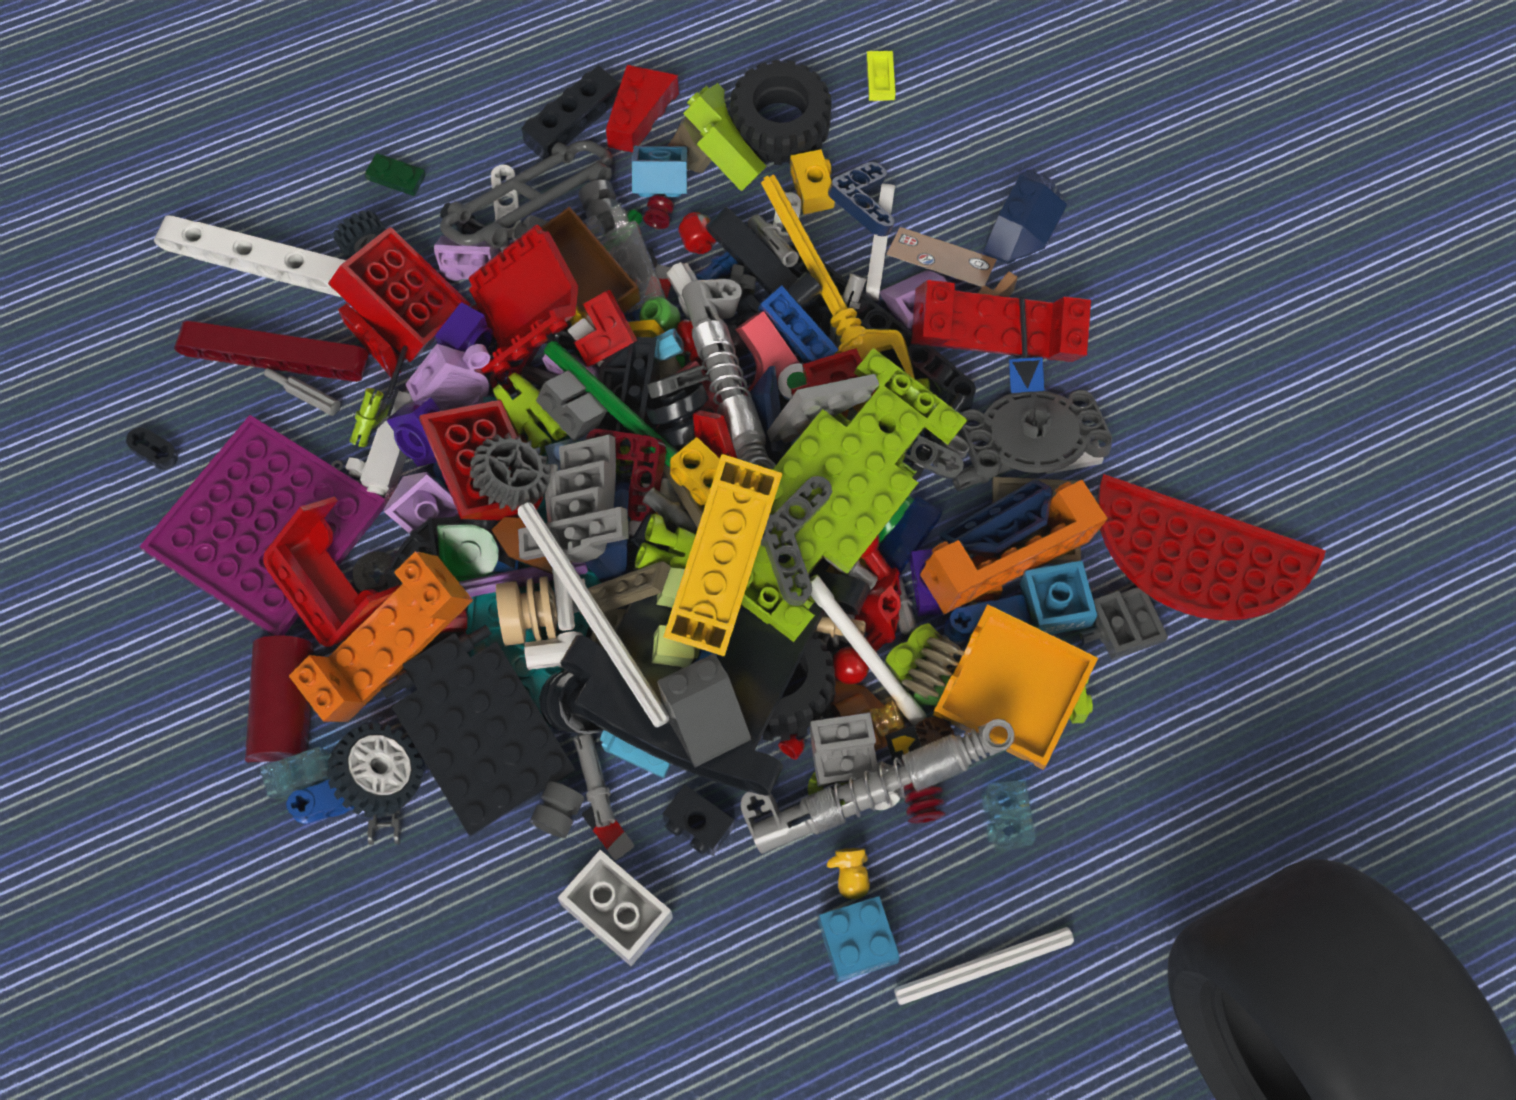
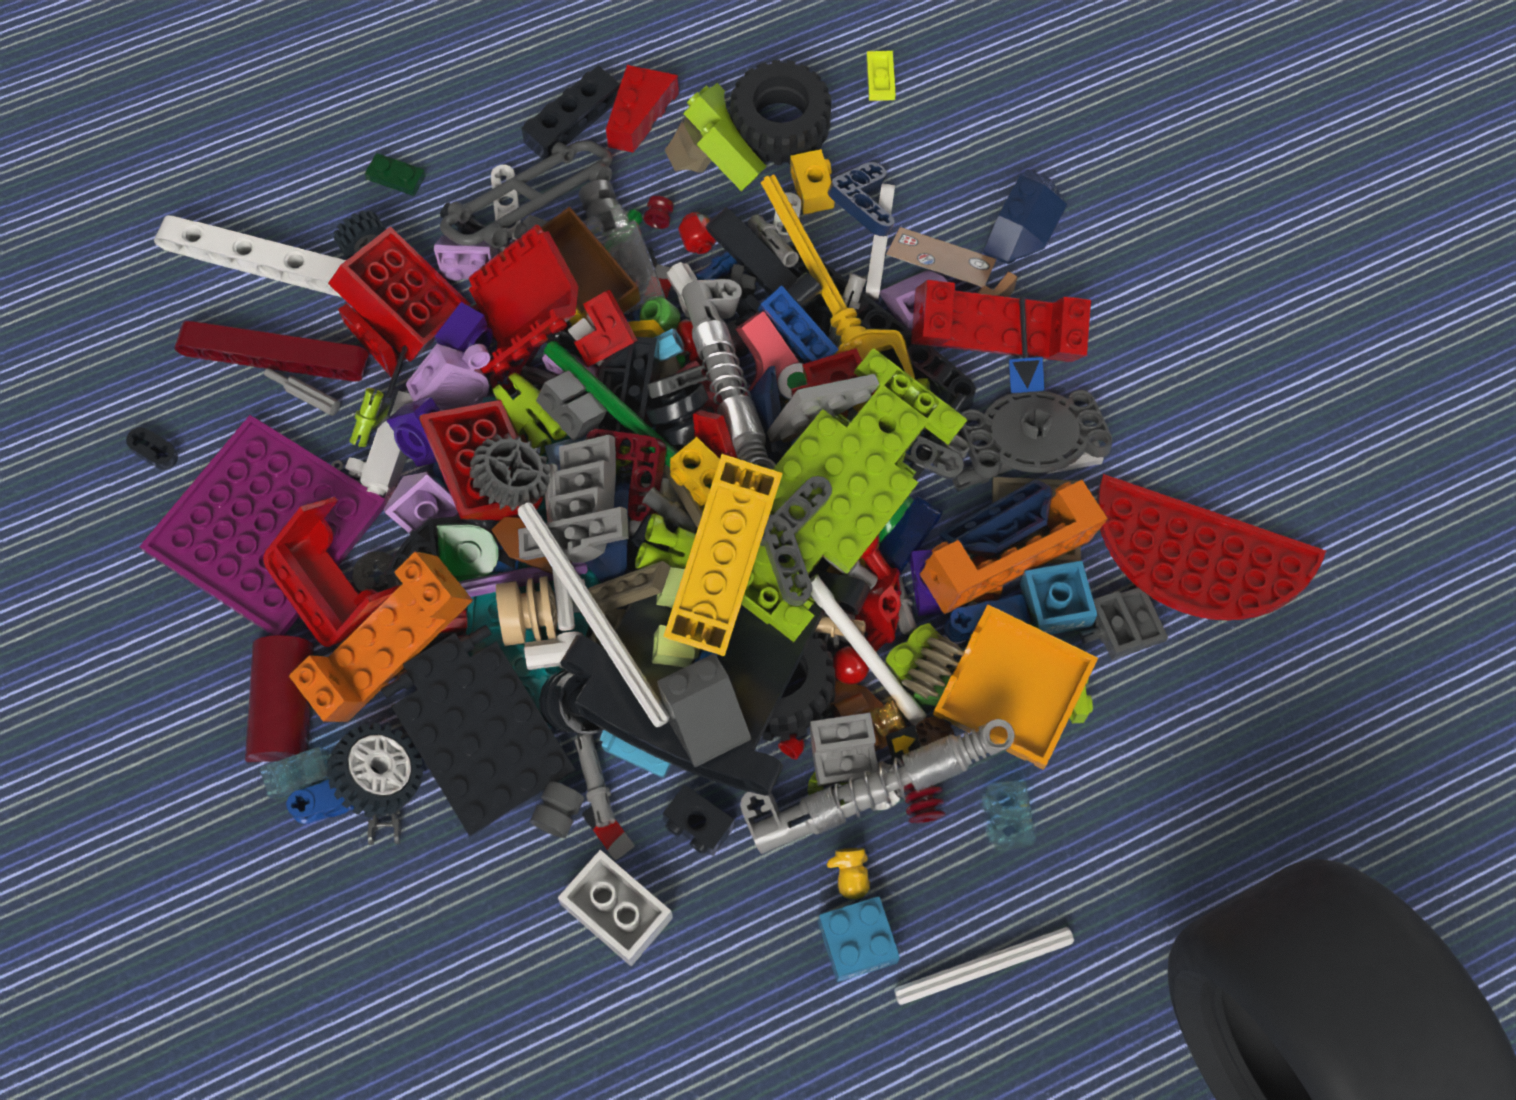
(659, 170): dark azure brick -> none

